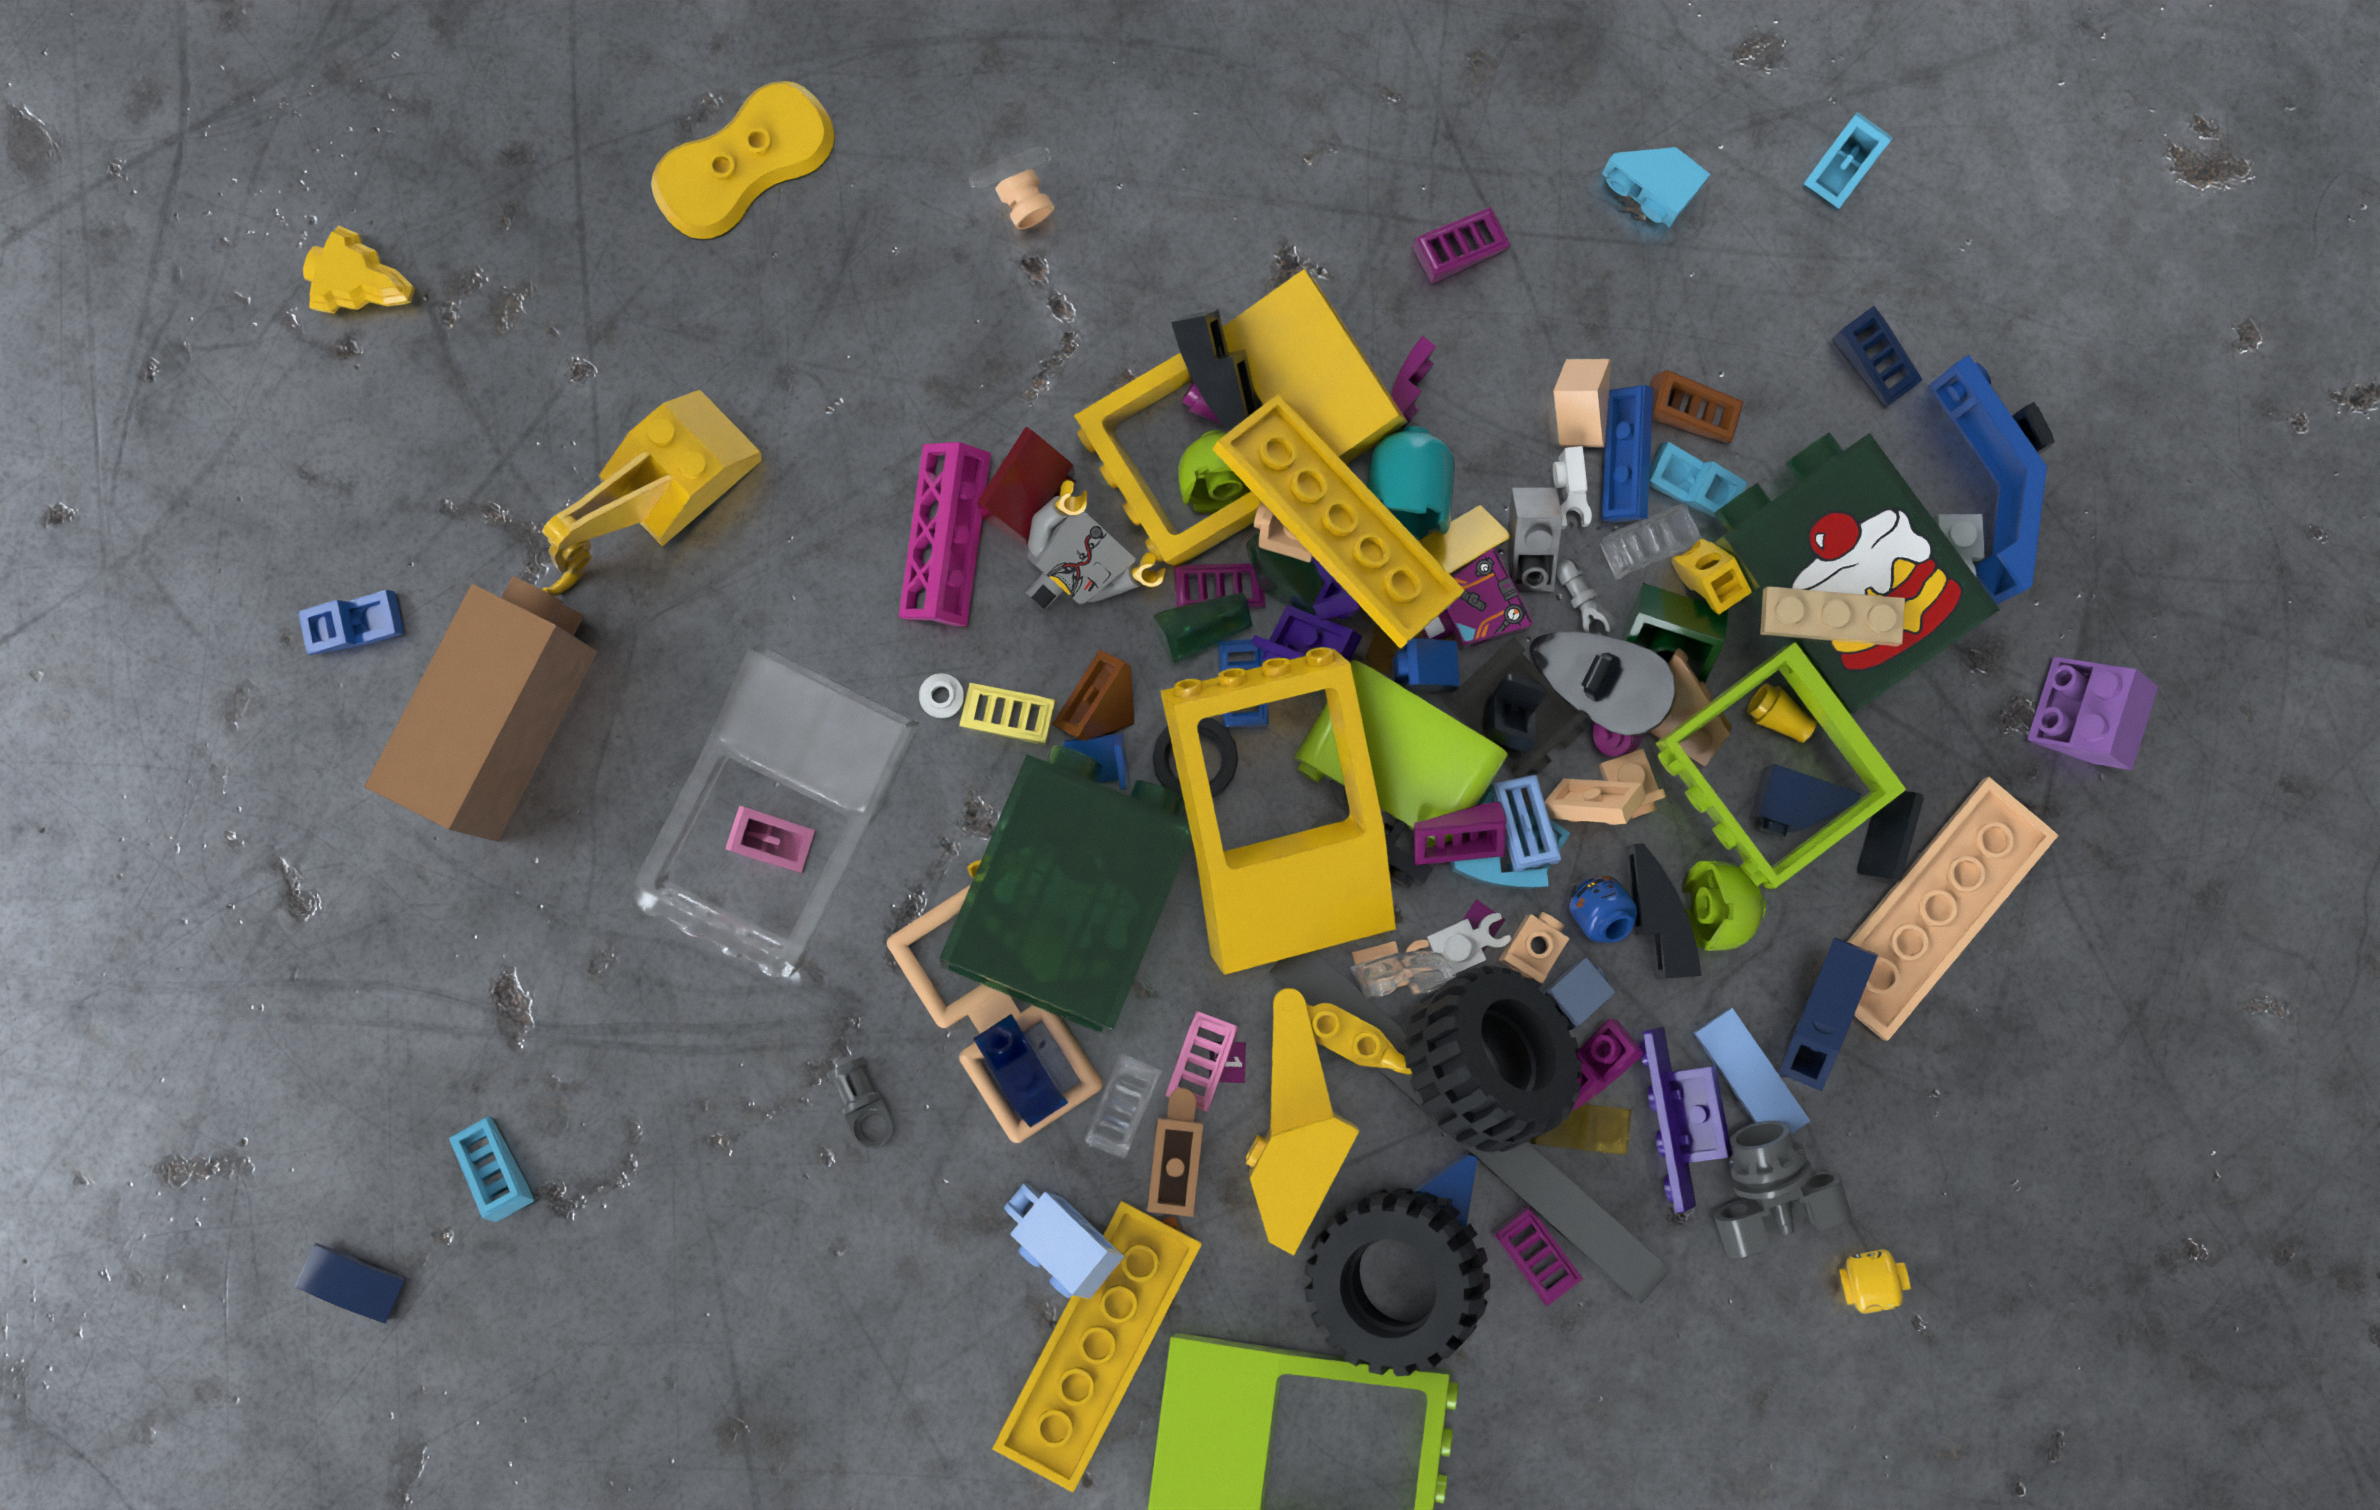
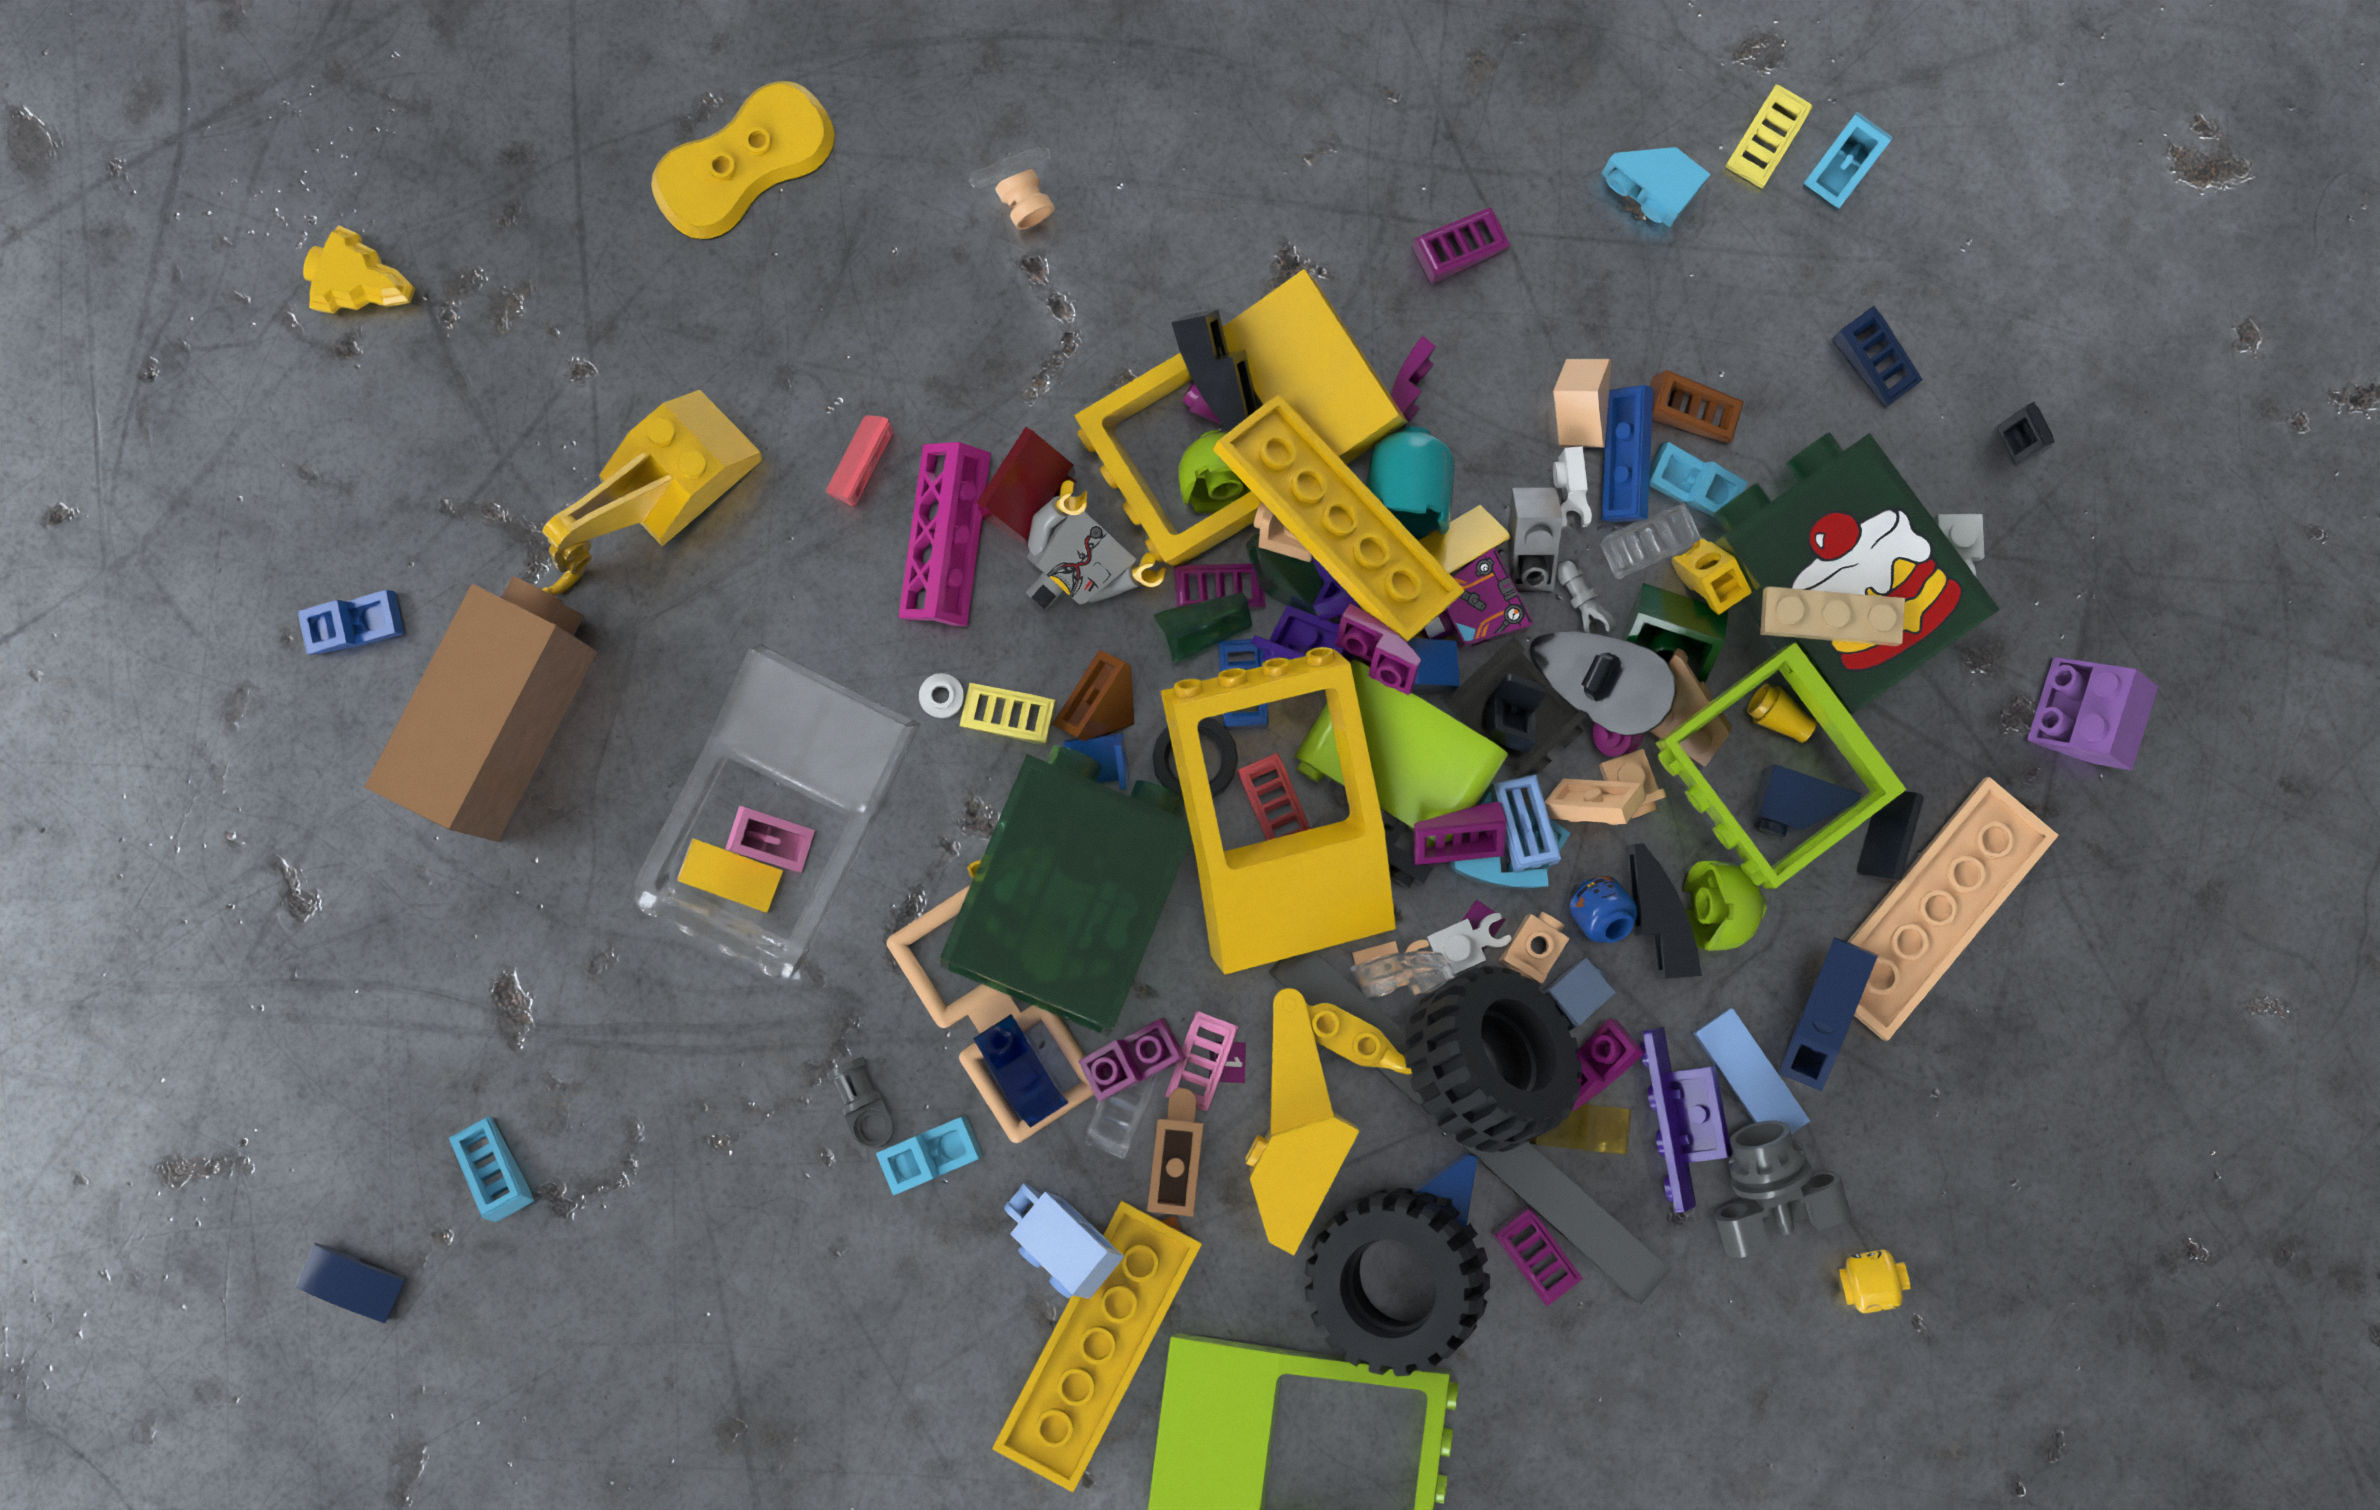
(729, 875): none -> yellow slope
(860, 459): none -> coral slope
(929, 1155): none -> medium azure slope
(1131, 1059): none -> magenta slope
(1258, 769): none -> coral slope
(1390, 656): none -> magenta slope
(1792, 109): none -> light yellow slope
(2012, 464): blue windscreen -> none

